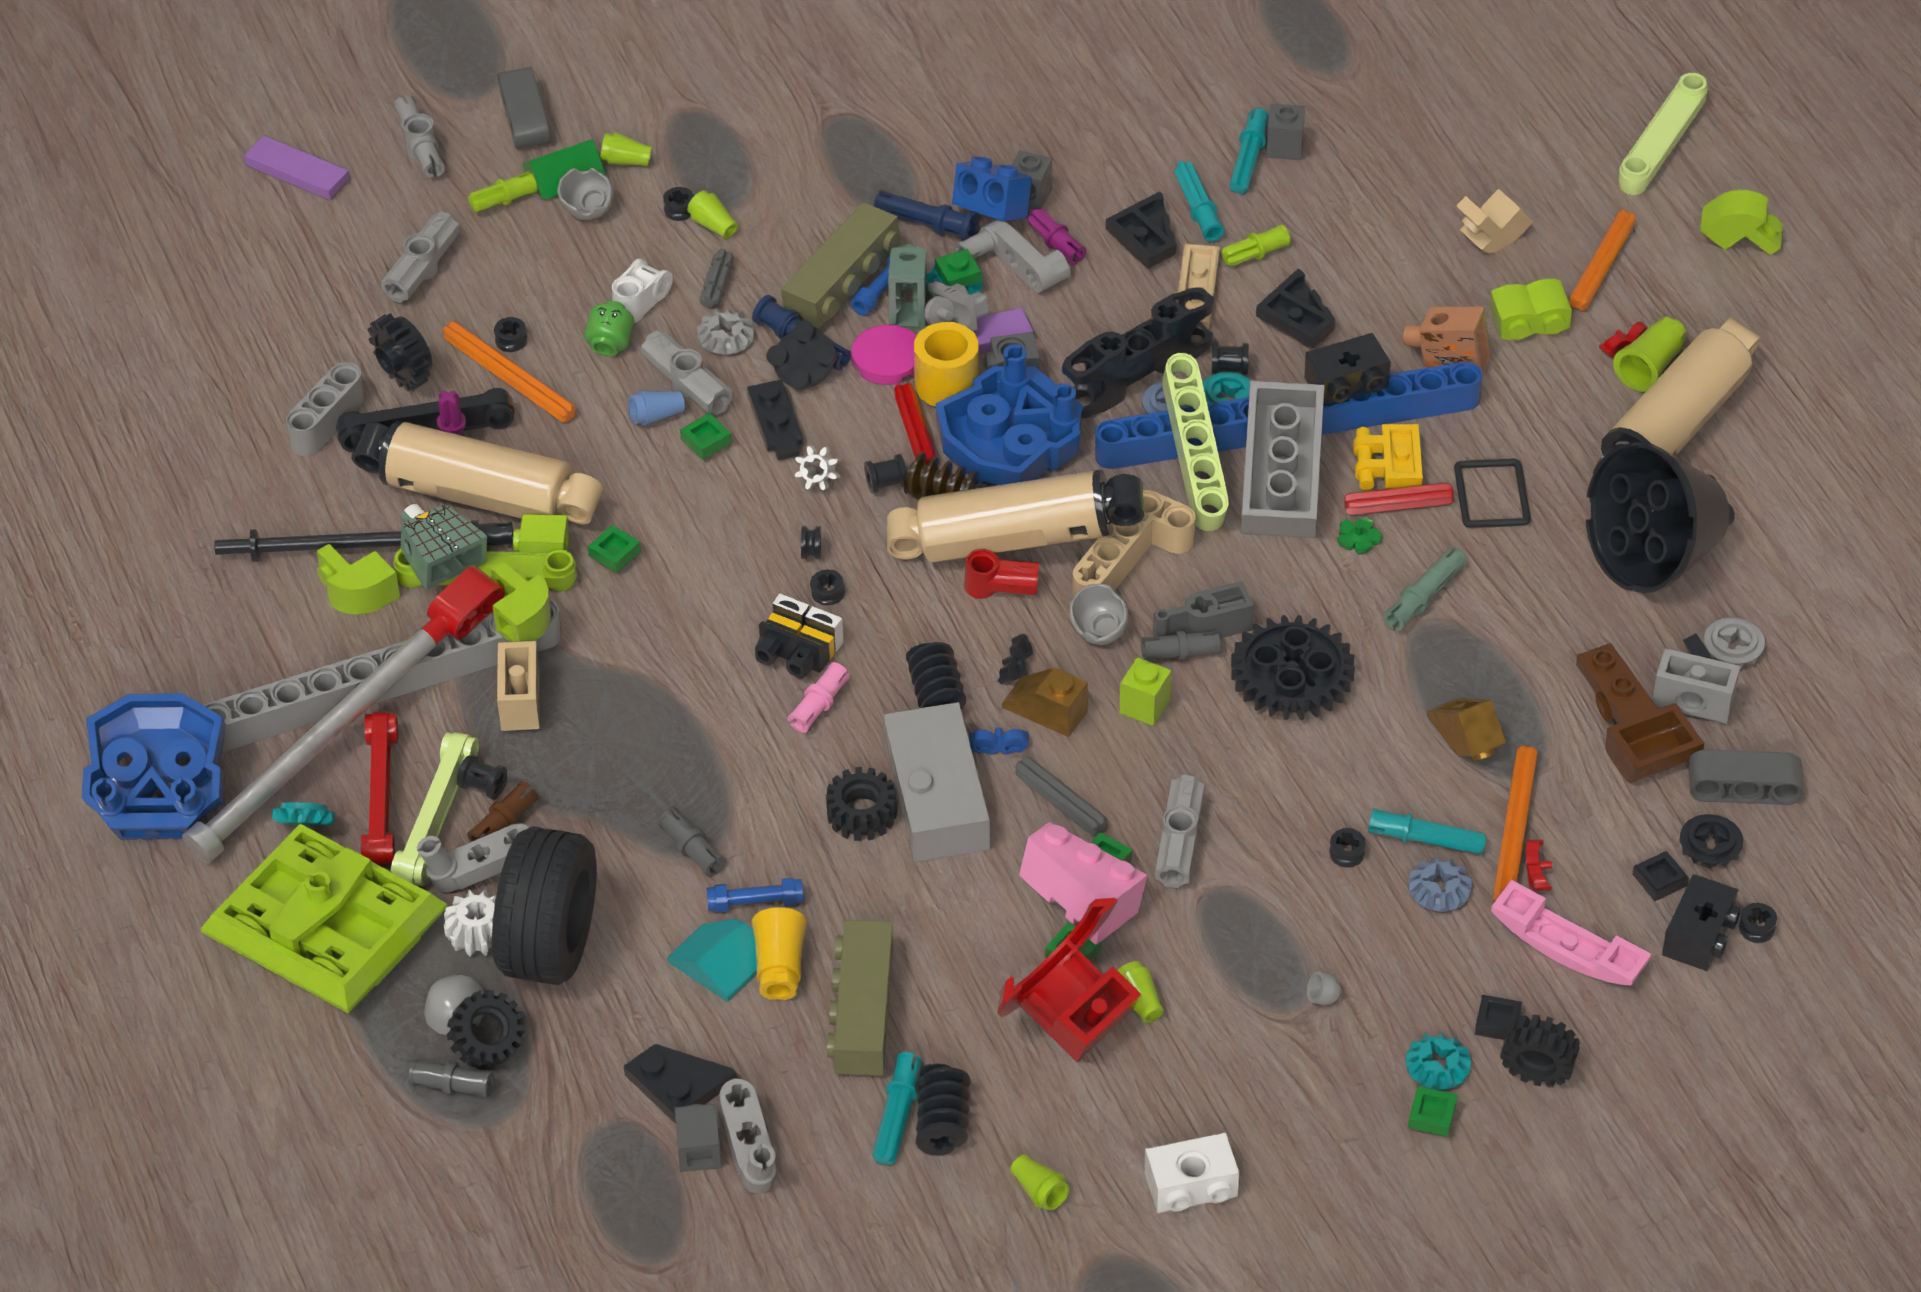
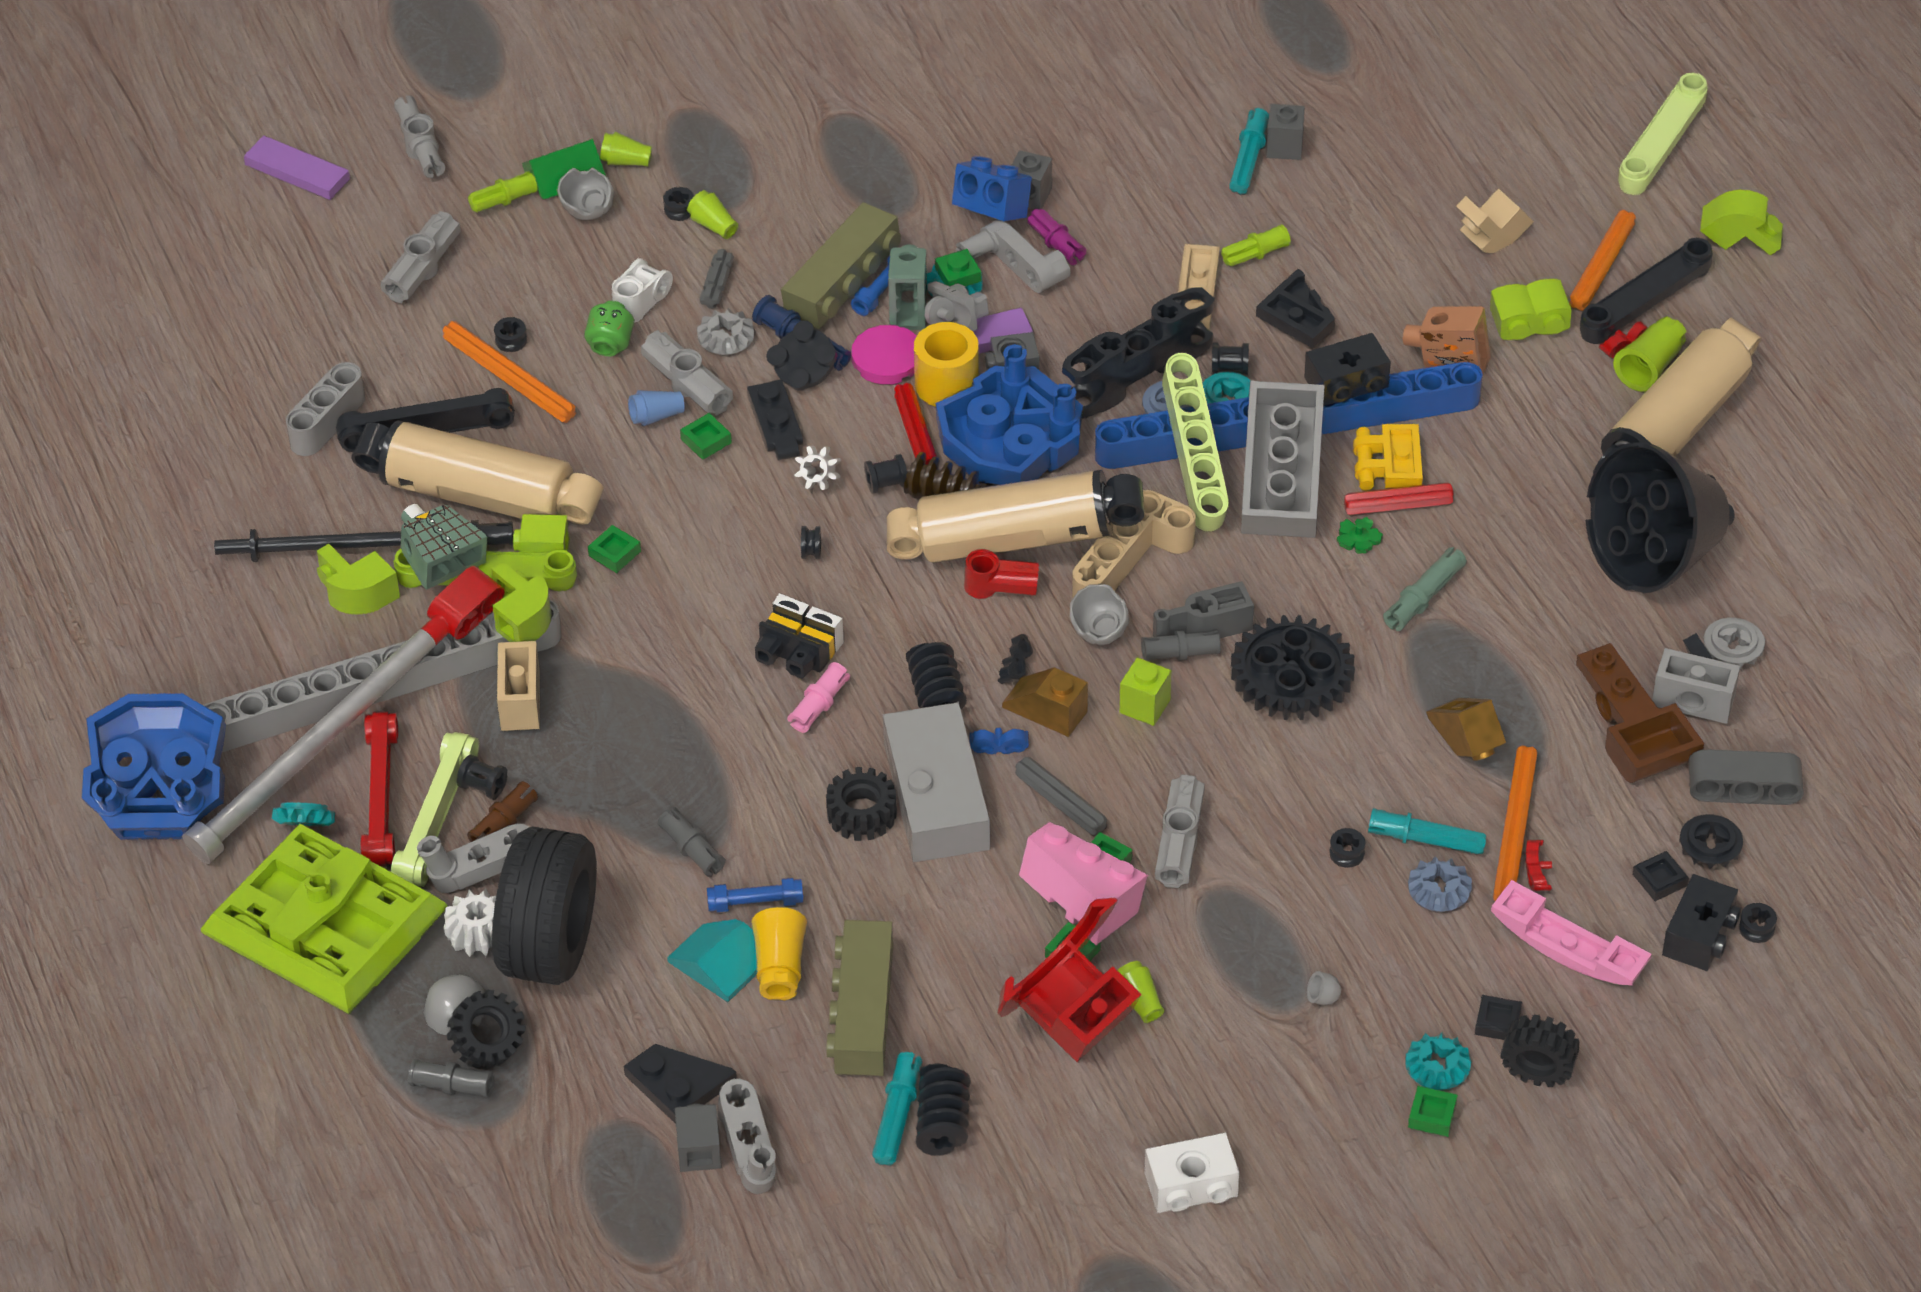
(401, 351): black gear -> none
(450, 416): magenta axle -> none
(523, 107): dark grey beam -> none
(828, 578): black bush -> none
(941, 219): dark blue pin -> none
(1042, 1184): lime cone -> none
(1144, 230): black wing -> none
(1202, 208): teal axle -> none
(1492, 522): black piece -> none
(1646, 290): none -> black piece

